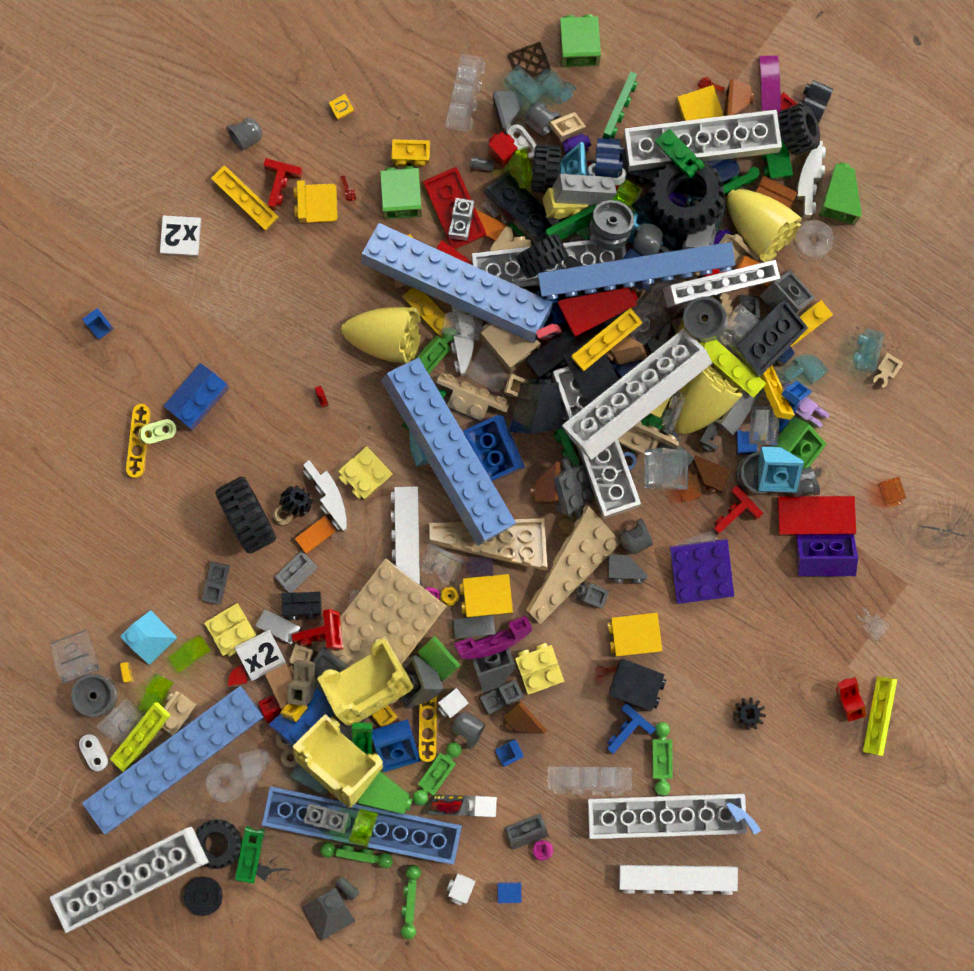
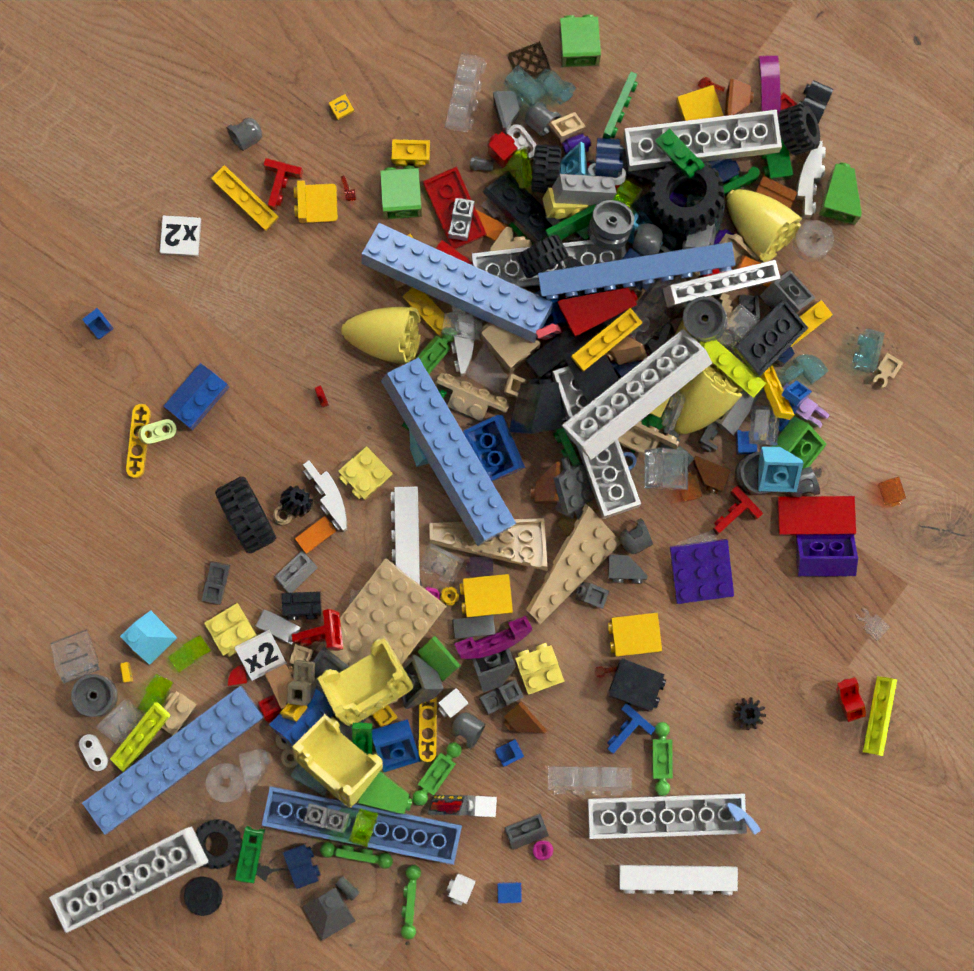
(301, 865): none -> dark blue brick

